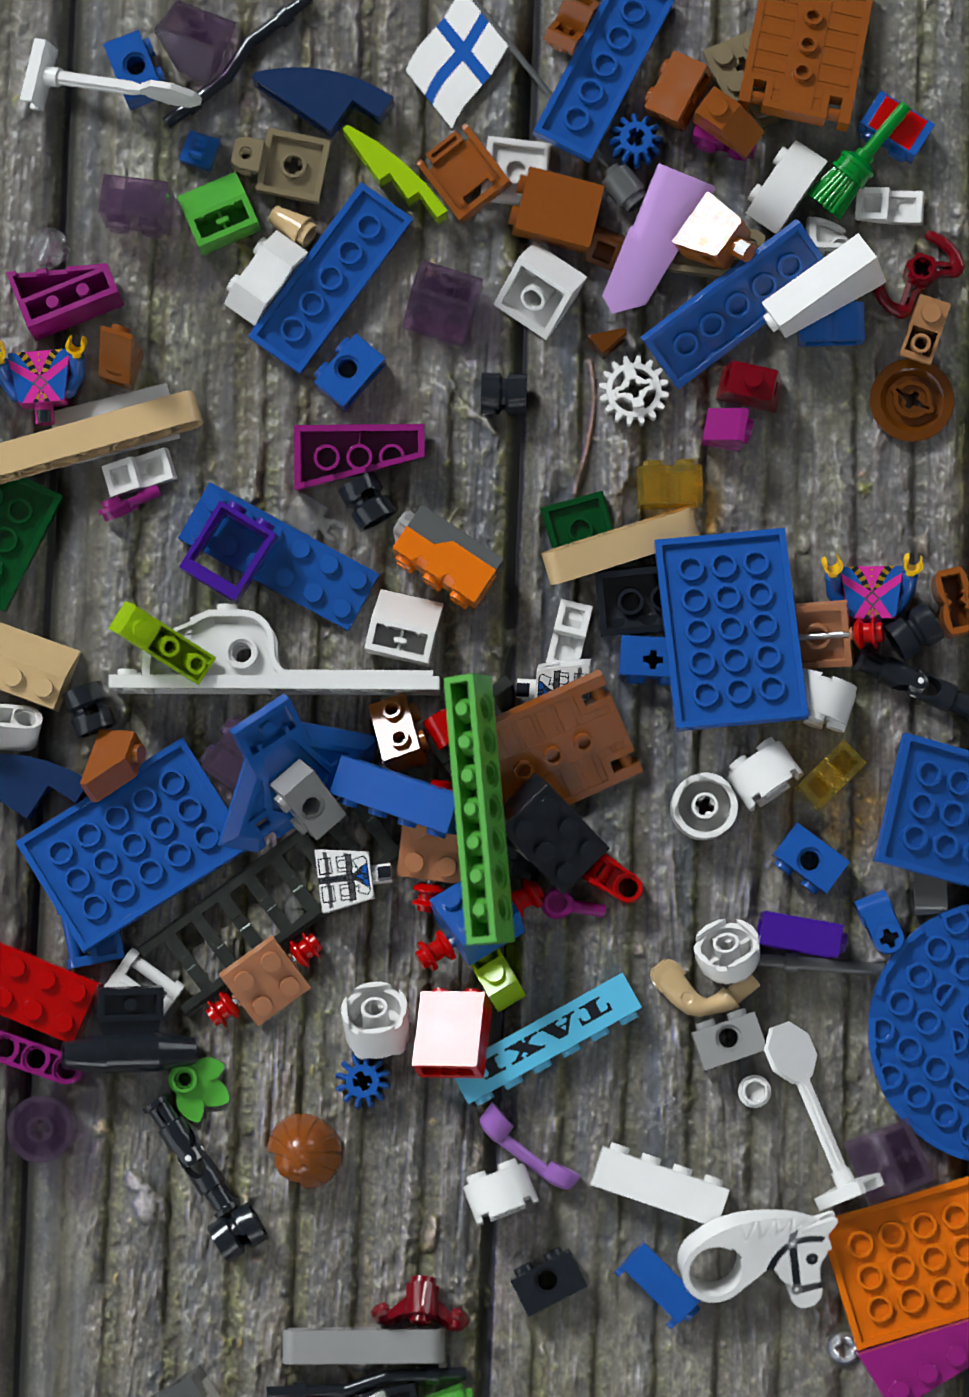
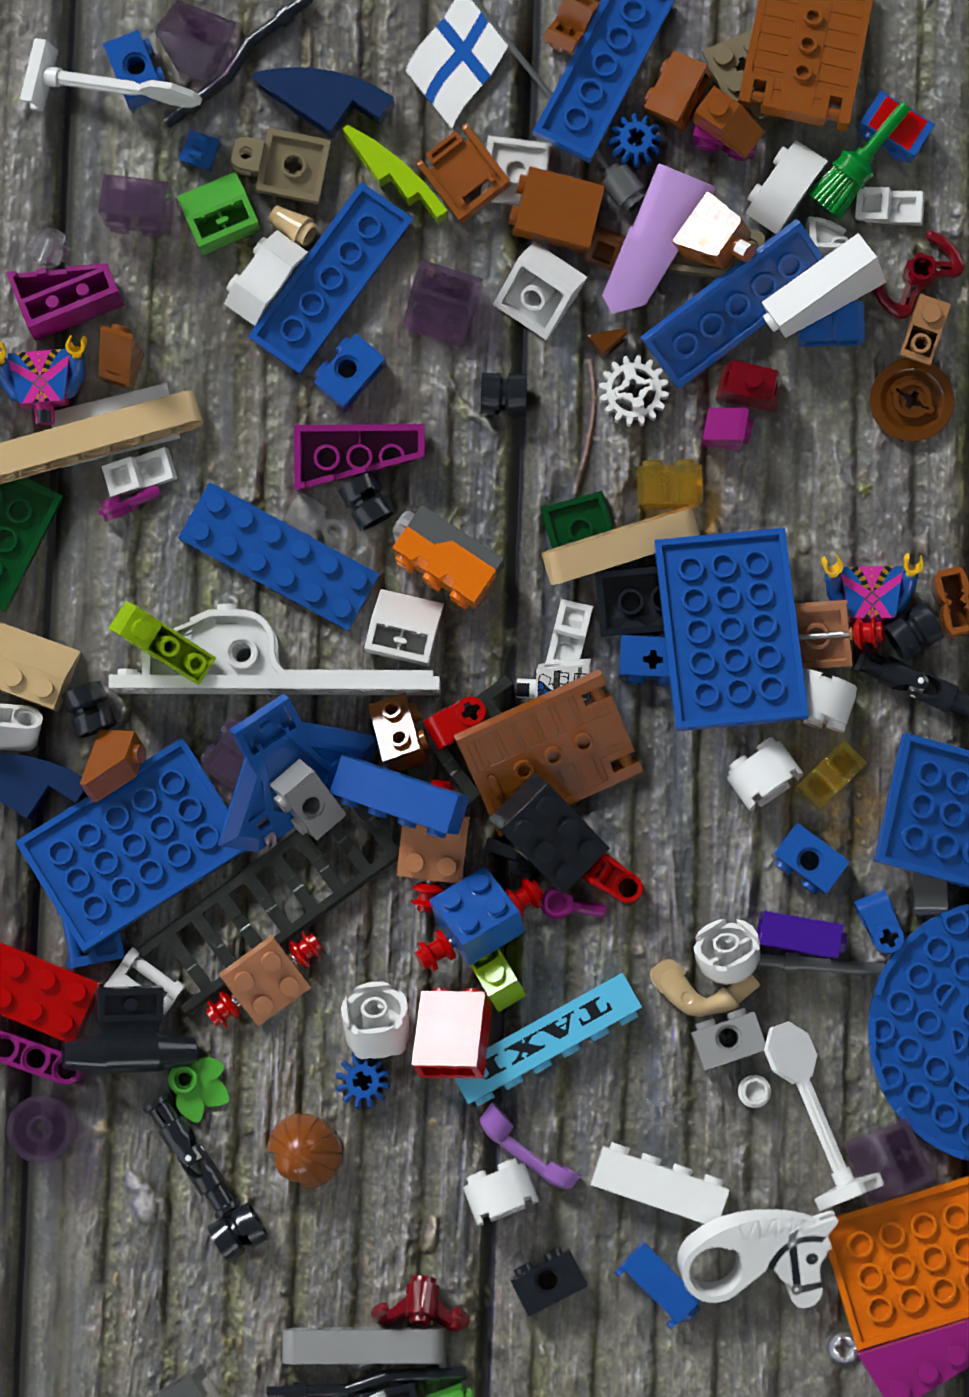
(236, 513): dark purple window -> none
(348, 878): torso -> none
(479, 809): bright green brick -> none
(720, 797): white brick -> none

